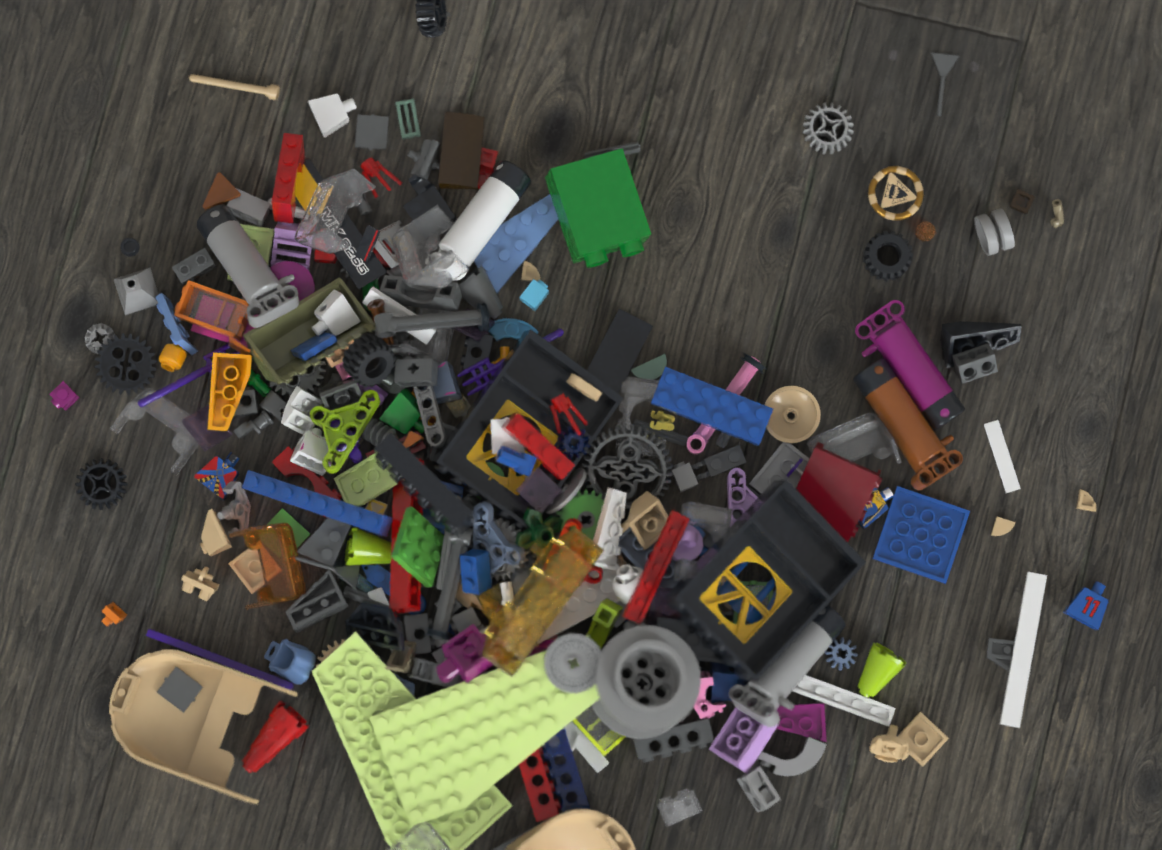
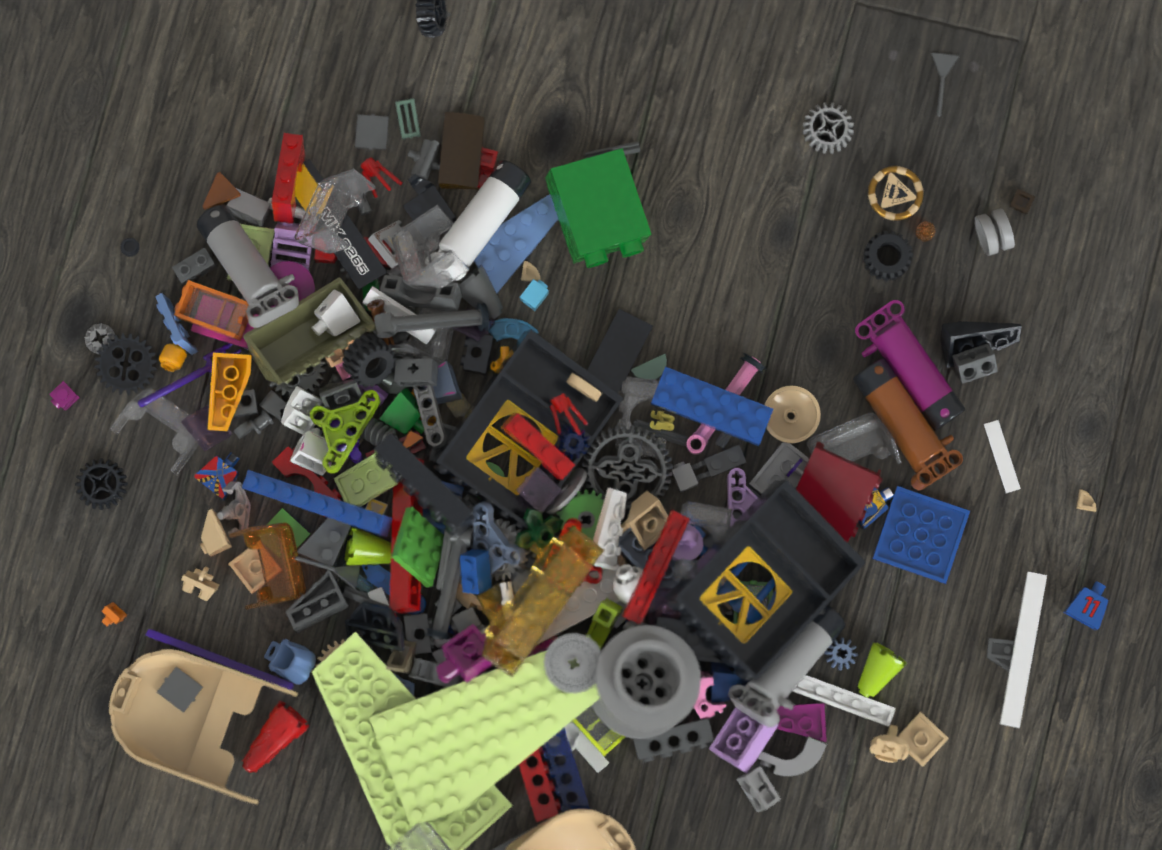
(137, 291): light grey slope -> none
(238, 346): orange sticker -> none
(258, 384): green pin -> none
(269, 91): tan piece -> none
(313, 345): blue tile -> none
(331, 112): white torso -> none
(367, 243): black sticker -> none
(492, 368): dark purple piece -> none
(501, 438): white piece -> none
(520, 462): blue piece -> none
(679, 807): clear brick -> none
(1001, 526): tan tile -> none
(1058, 213): dark tan arm -> none

